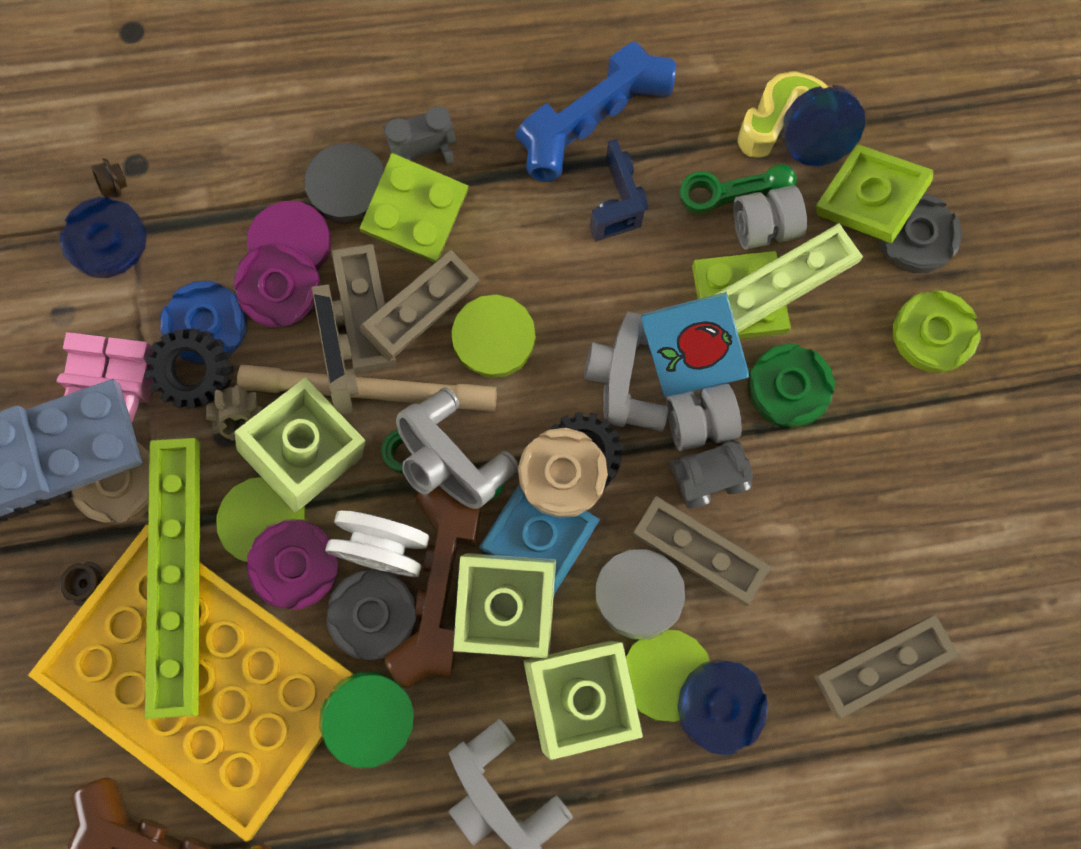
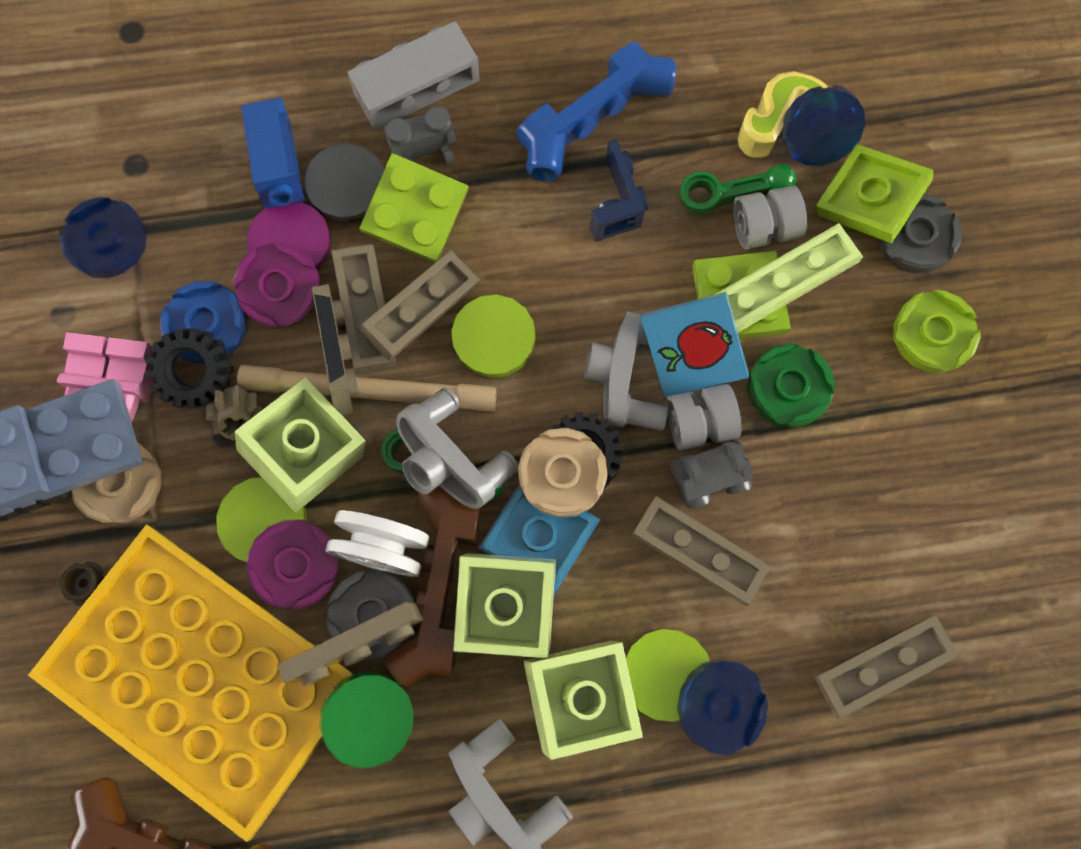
(109, 178): dark brown plate -> none
(173, 579): lime plate -> none
(272, 153): none -> blue window
(351, 645): none -> dark tan plate
(414, 75): none -> light grey brick
(640, 594): light grey tile -> none

